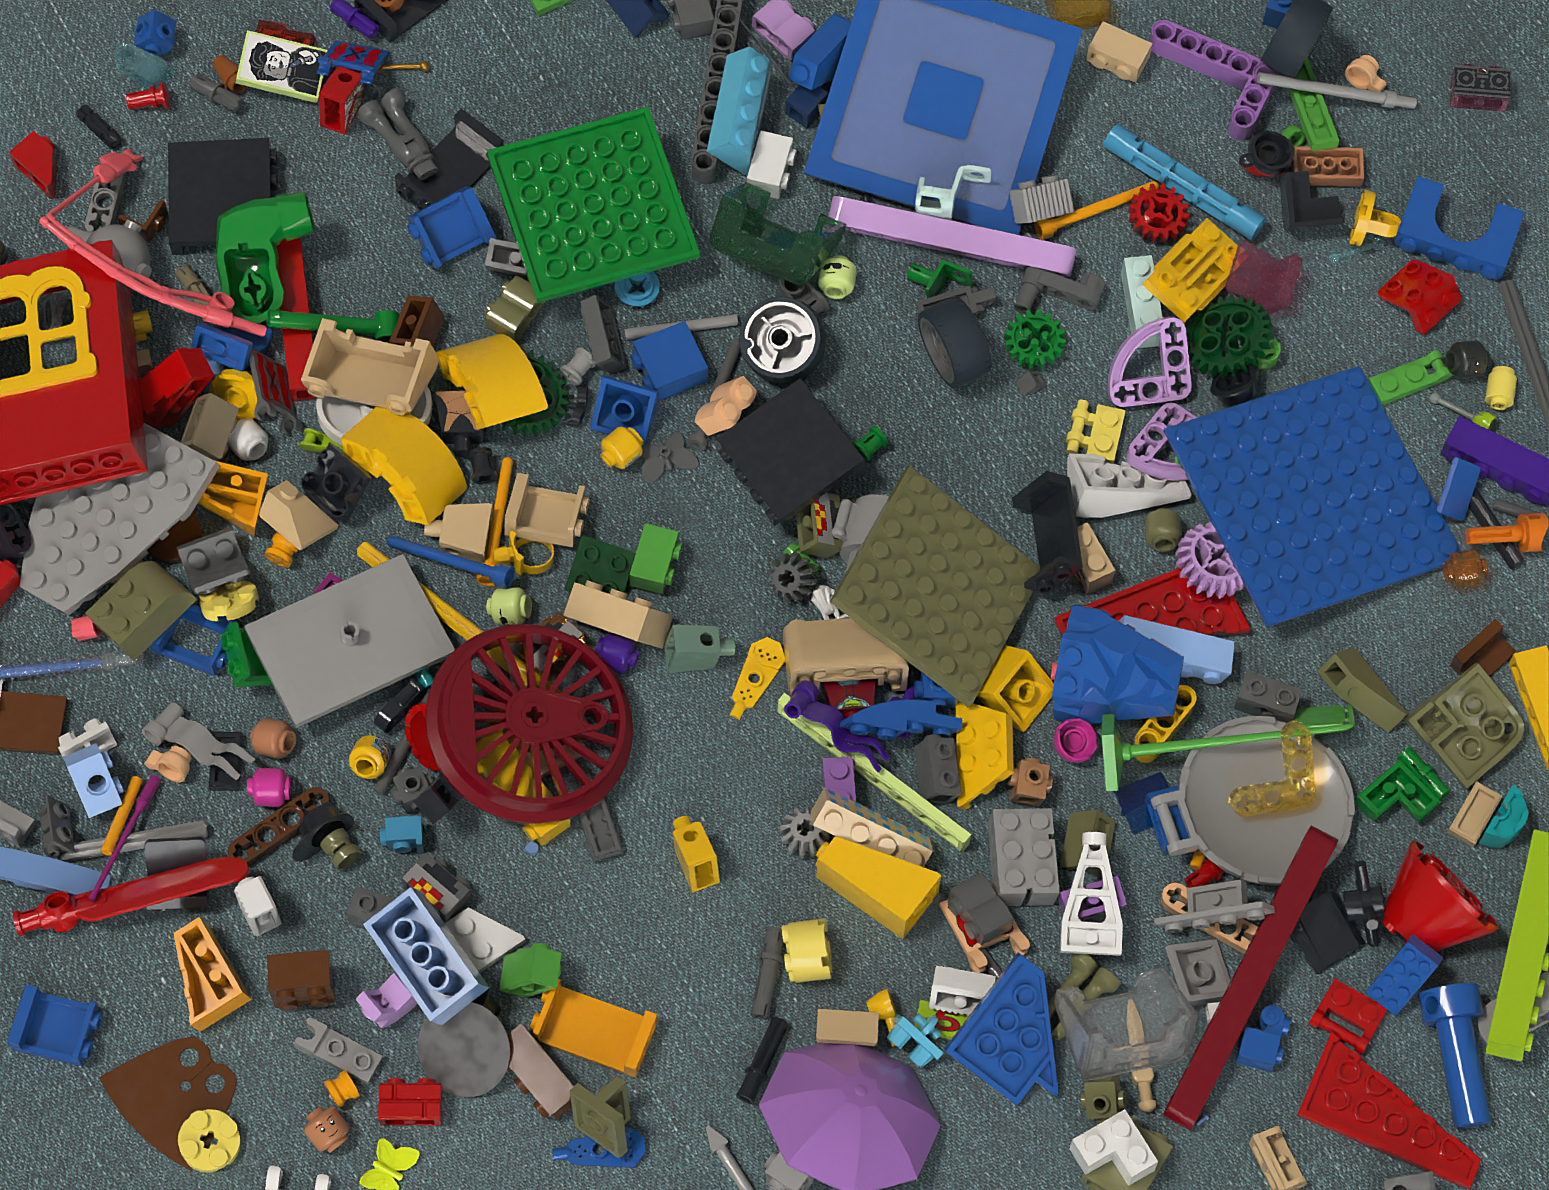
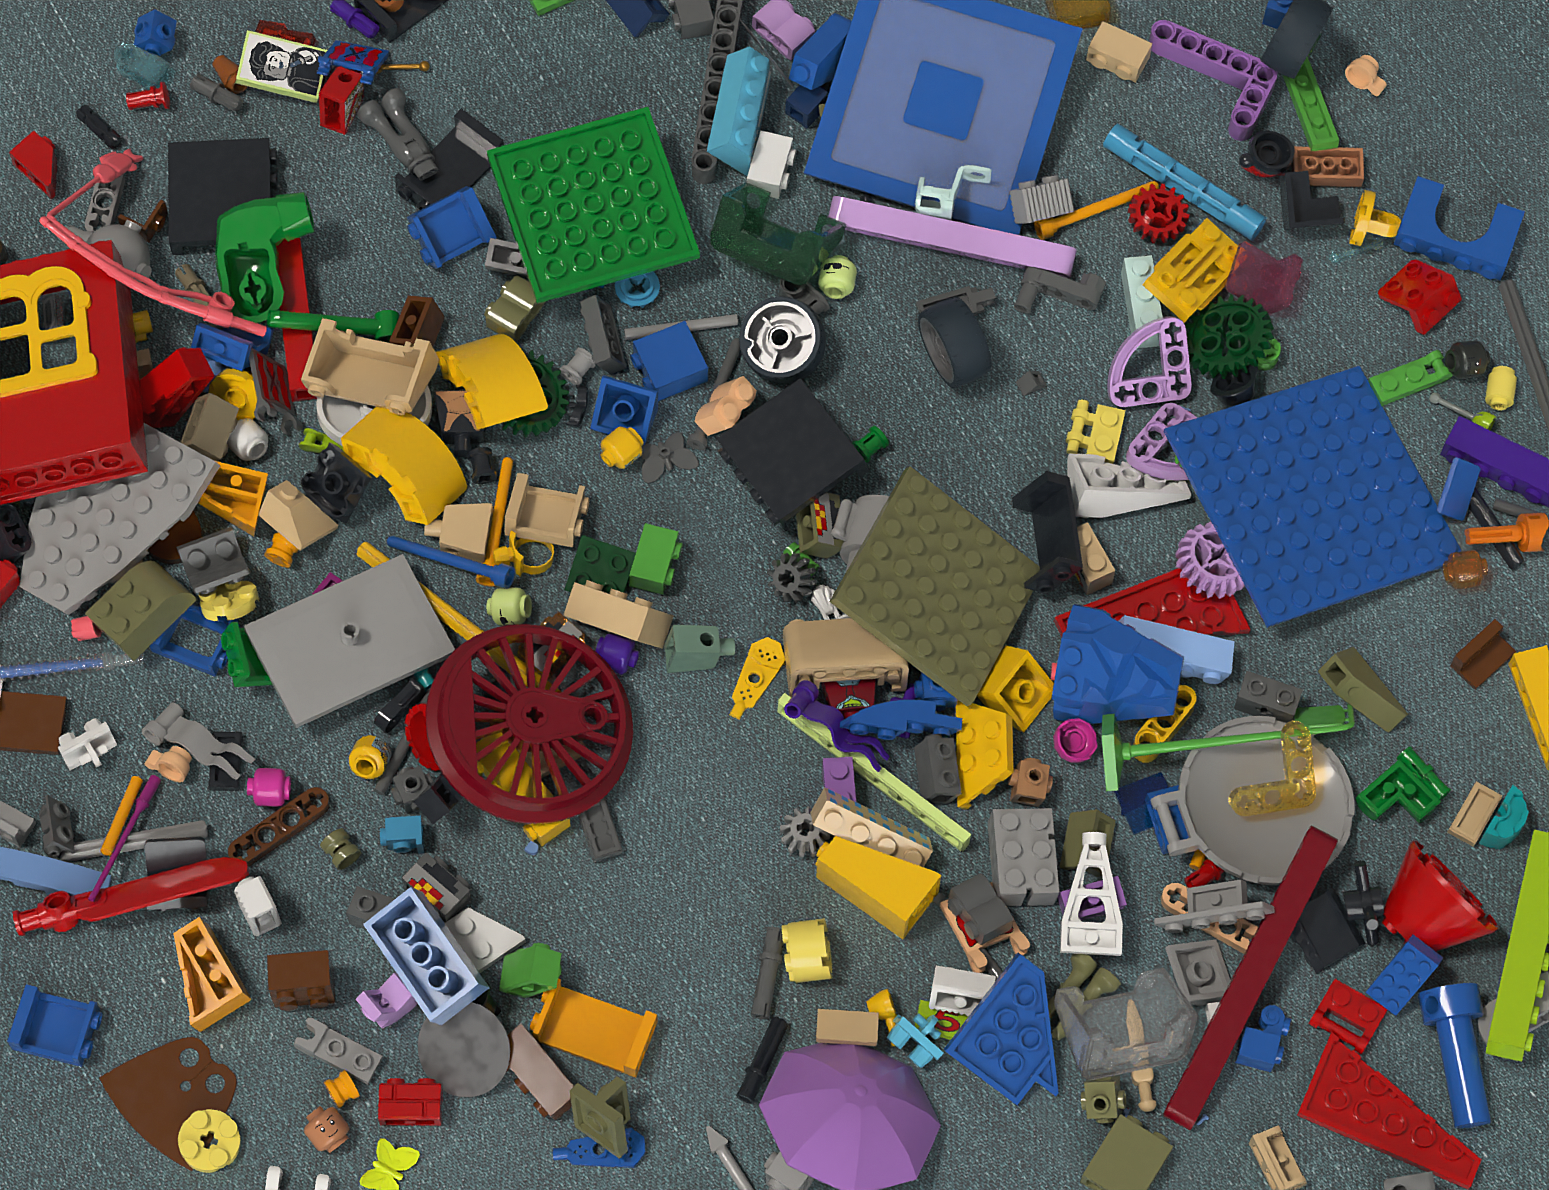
(99, 796): light blue brick -> none
(273, 738): nougat head -> none
(316, 826): black piece -> none
(695, 854): yellow torso -> none
(936, 279): green bracket -> none
(1032, 355): green gear -> none
(1116, 1141): white brick -> none
(1163, 529): olive head -> none
(1295, 132): bright green hinge -> none
(1386, 98): light grey bar -> none
(1467, 725): olive slope -> none
(1480, 87): brick -> none

